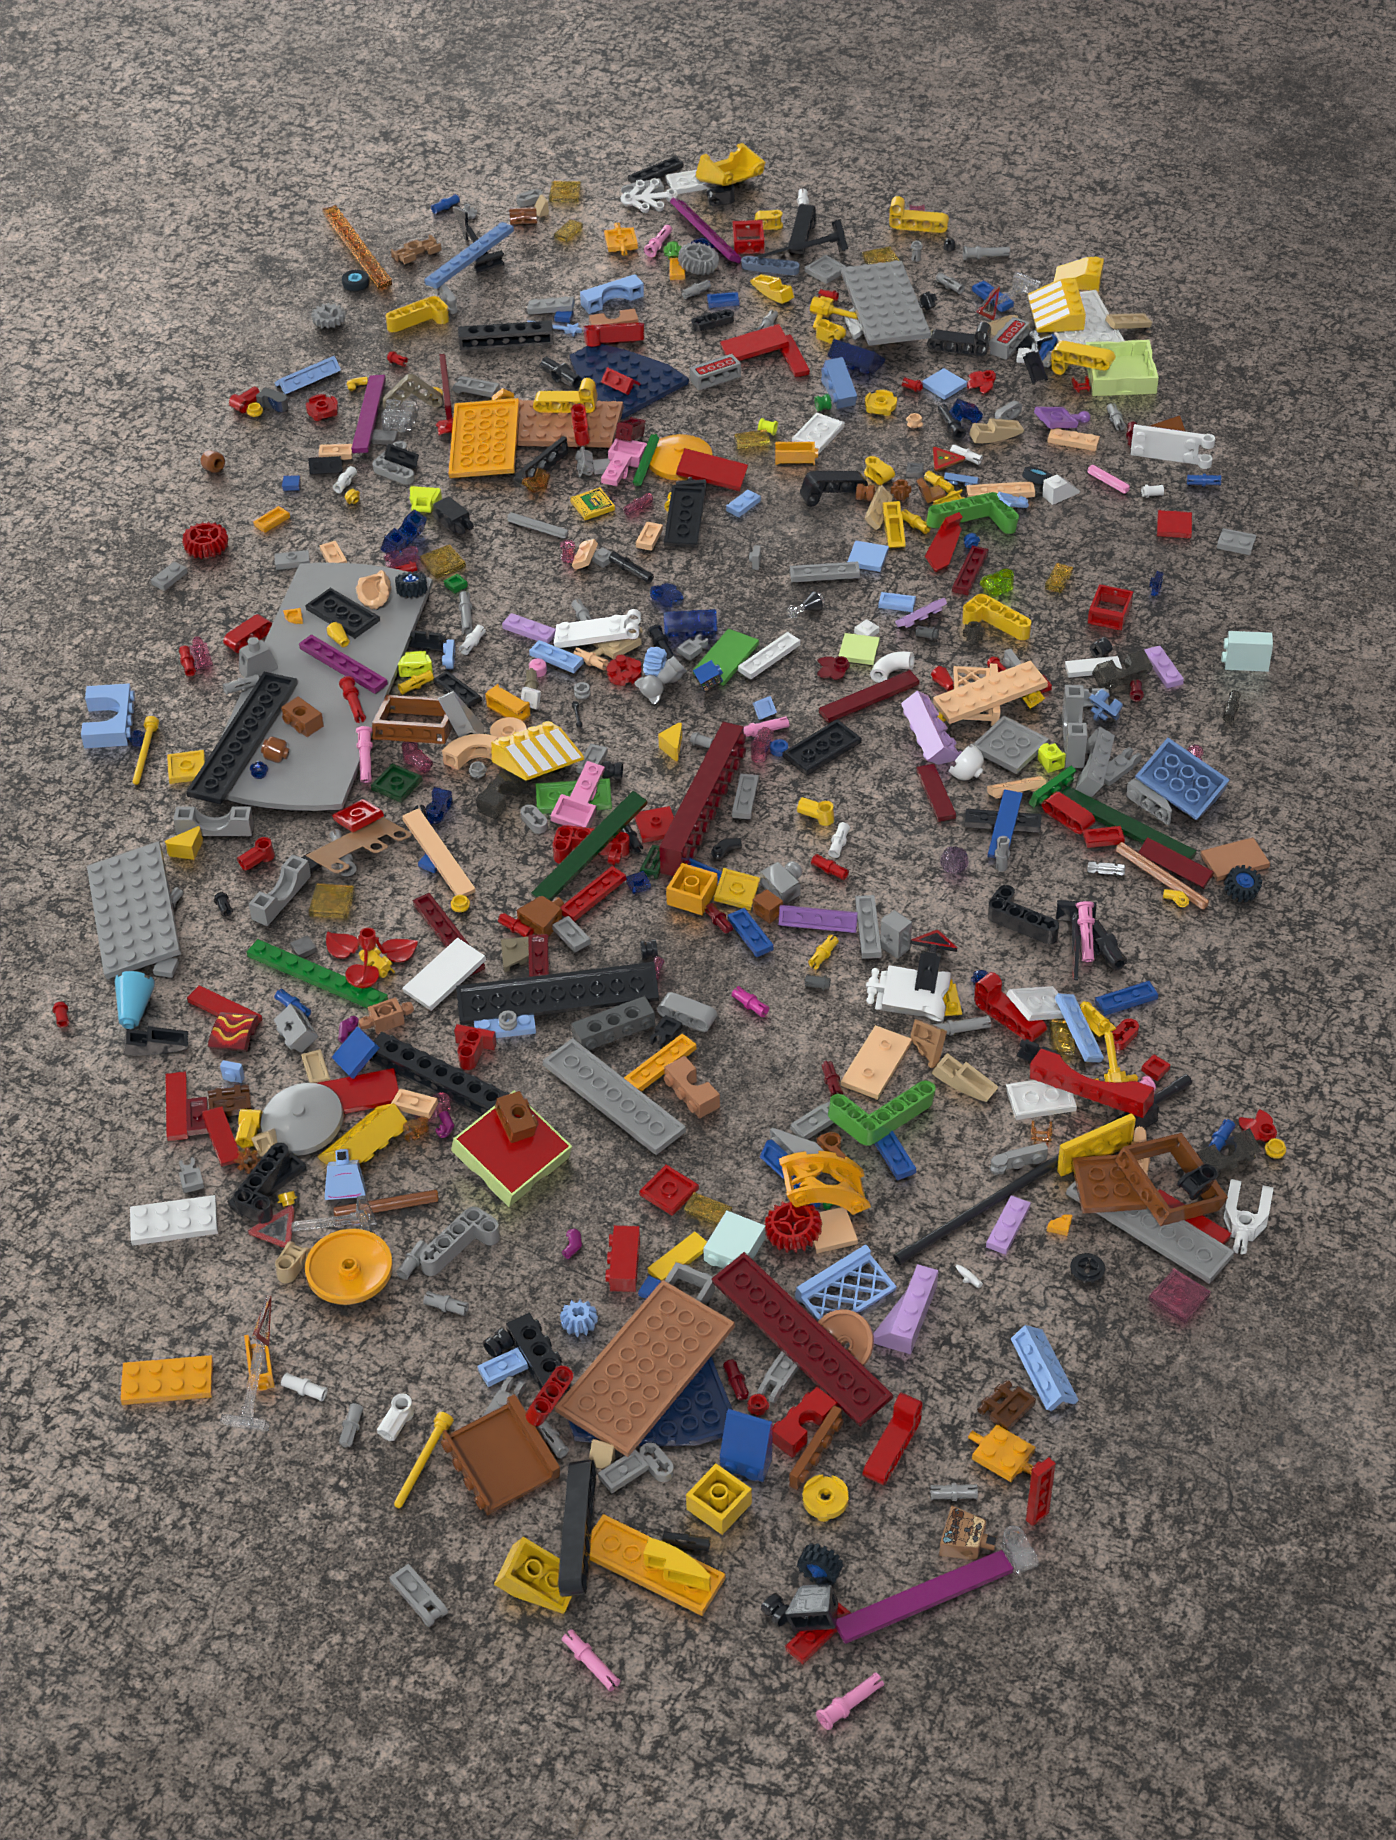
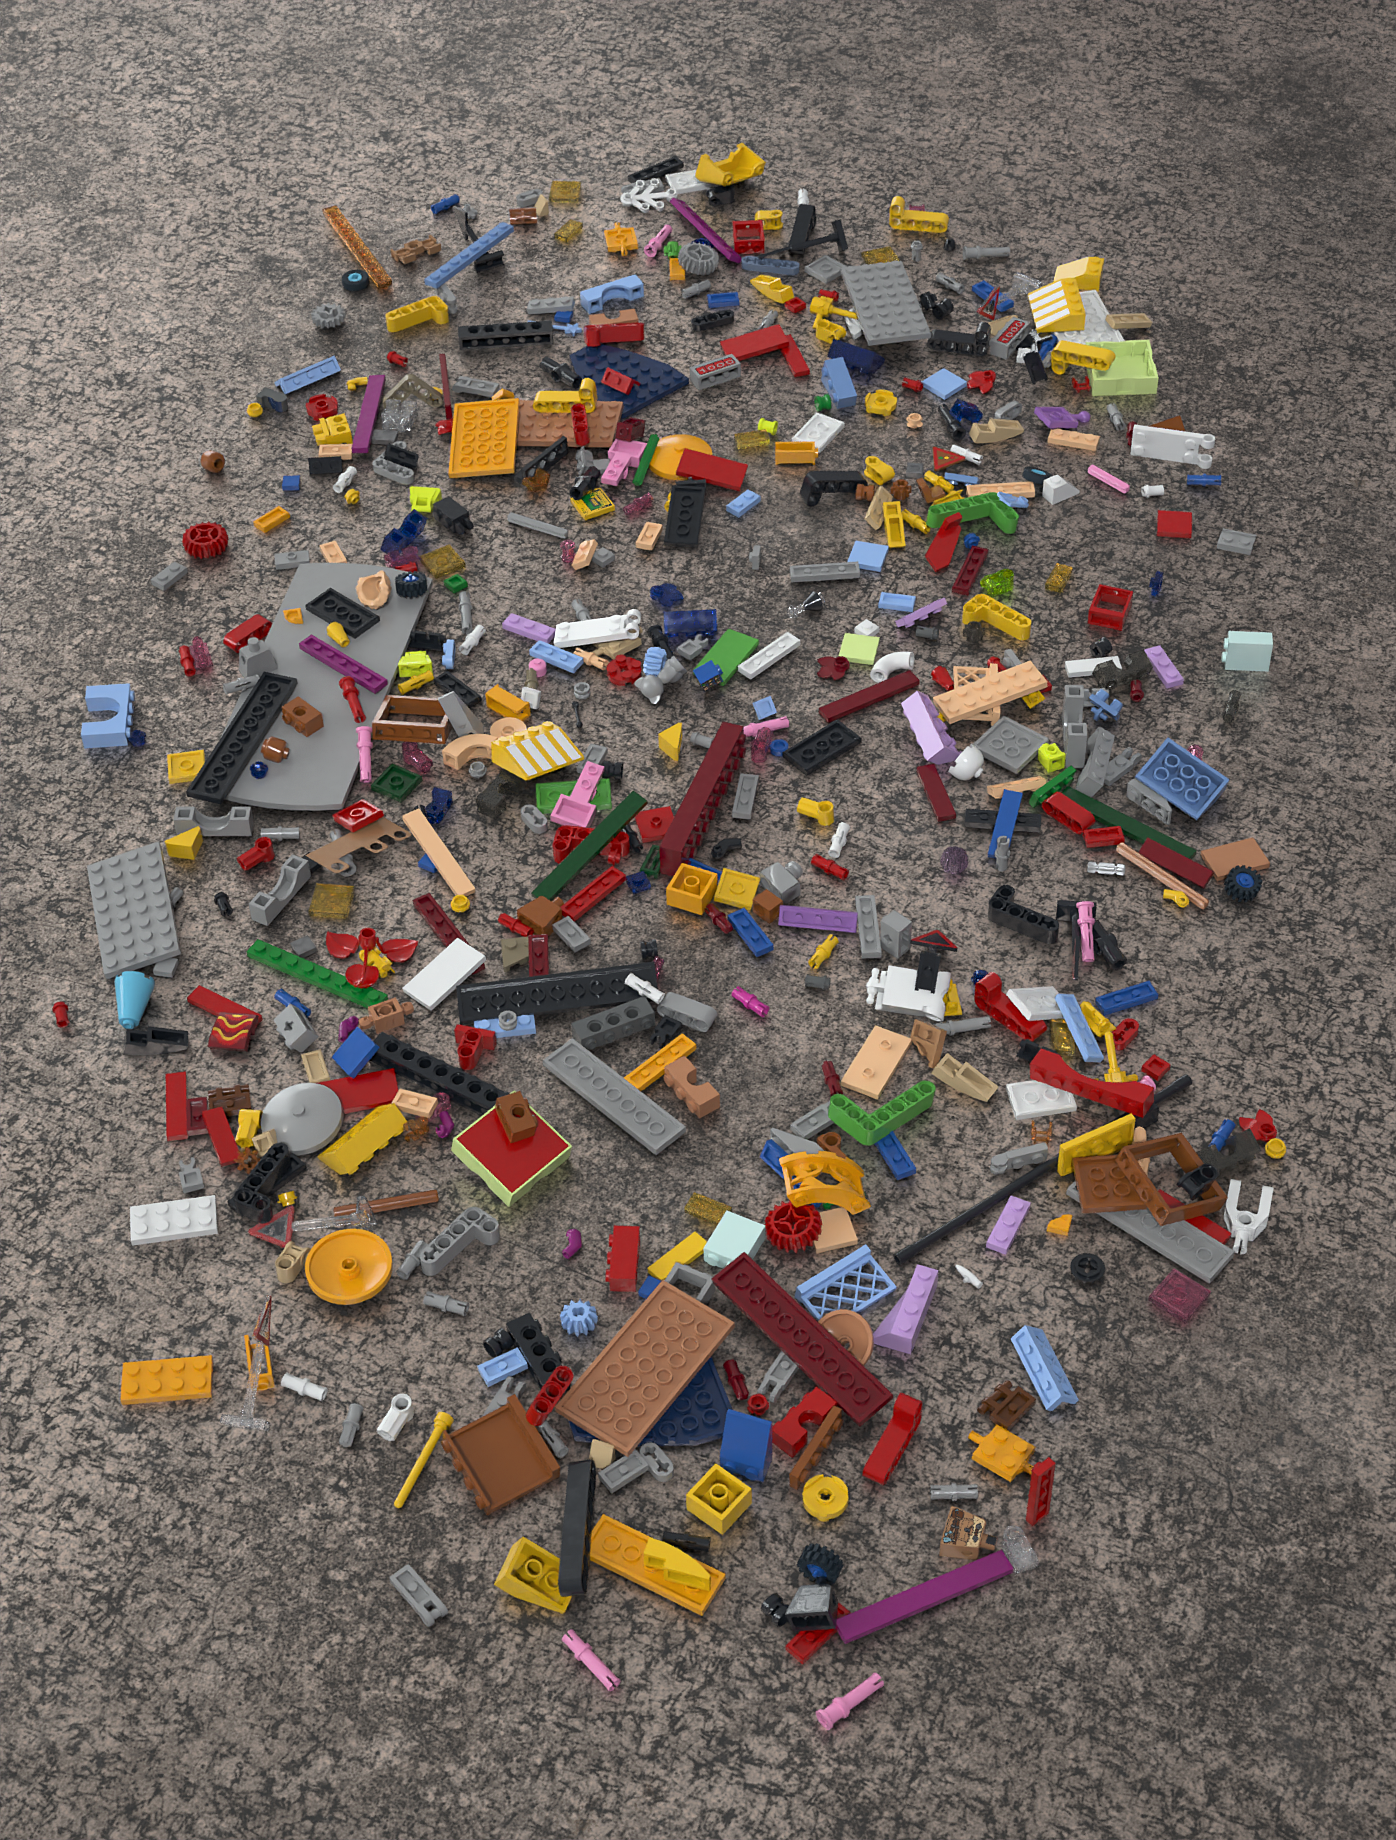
(151, 725): yellow piece -> none
(232, 1071): light blue plate -> none
(241, 402): red piece -> none
(281, 833): none -> light grey pin
(332, 431): none -> yellow hips
(344, 1178): light blue torso -> none
(585, 483): none -> black piece
(626, 564): black pin -> none
(654, 994): none -> white pin
(669, 1190): red plate -> none
(795, 304): none -> red tile
(942, 309): none -> black wheel

